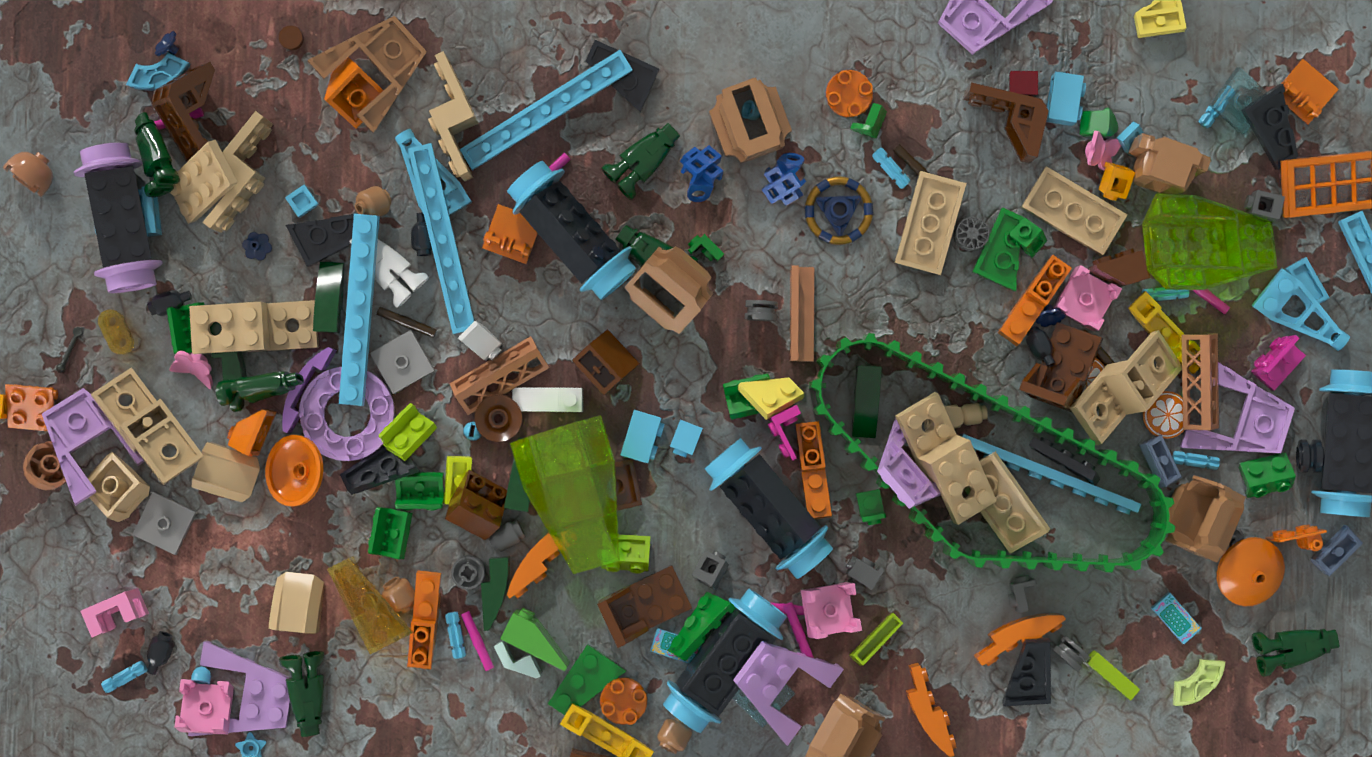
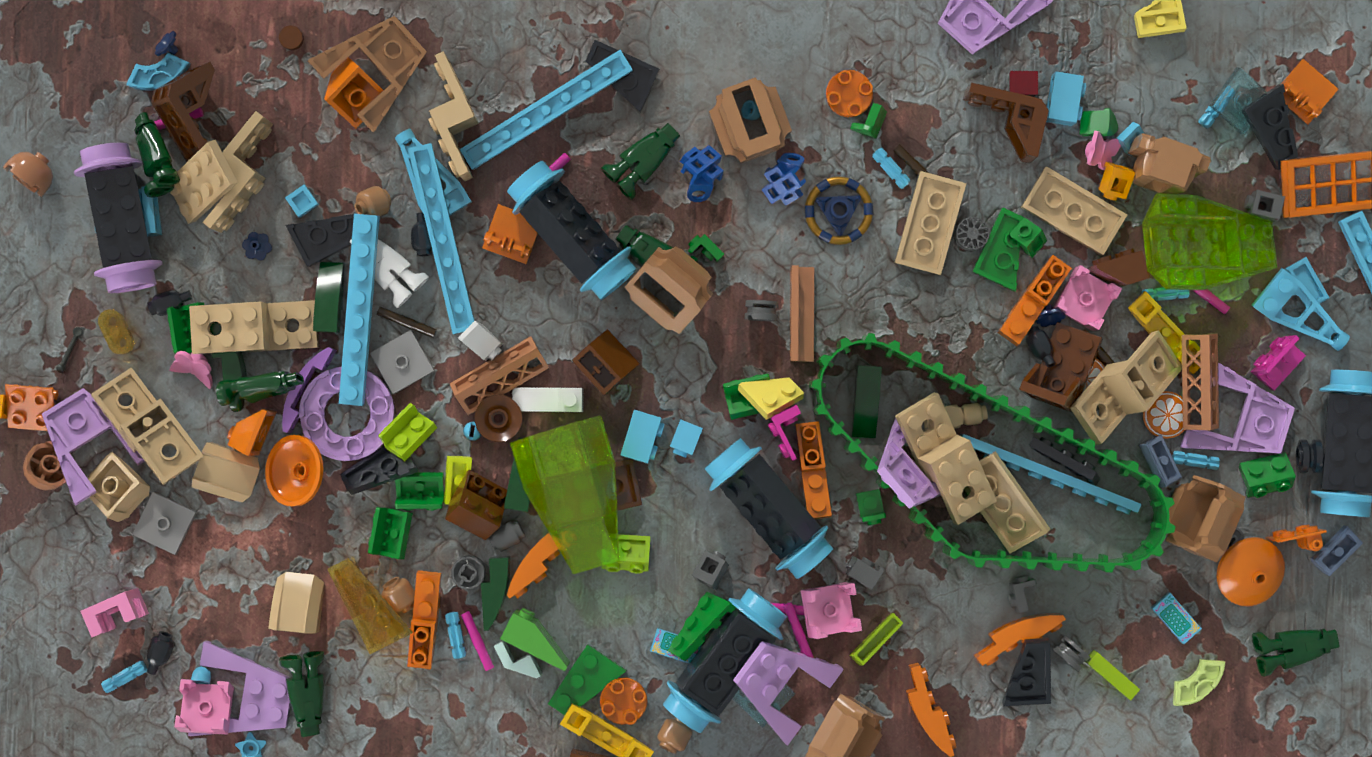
(643, 605): reddish brown bracket -> none

